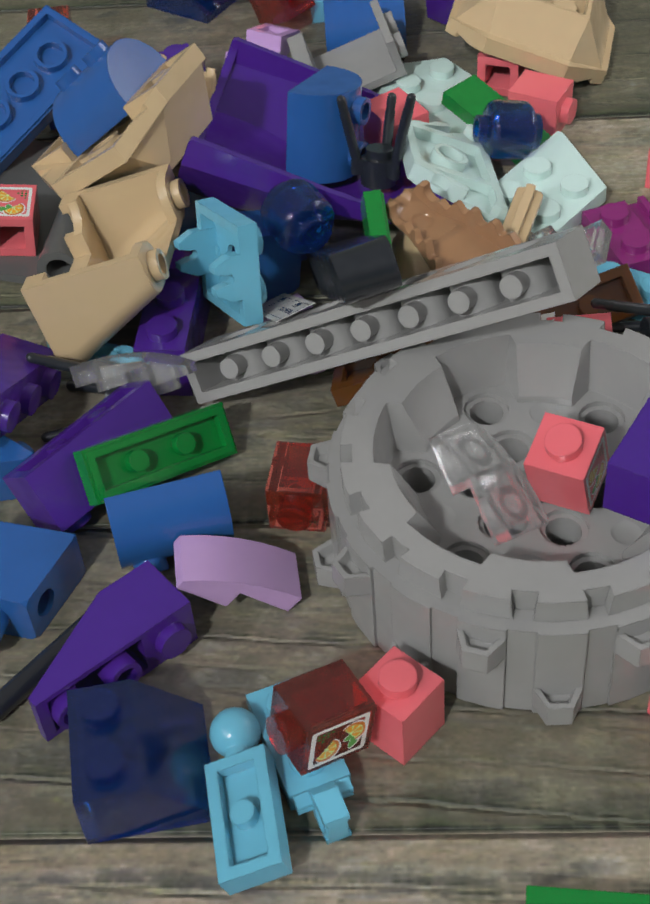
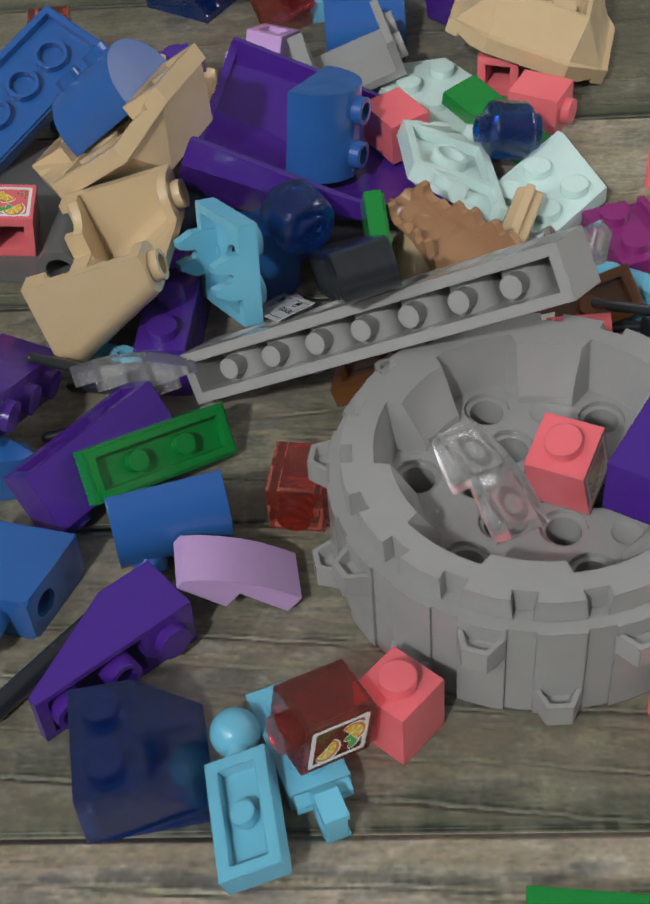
(380, 162): black plant -> none

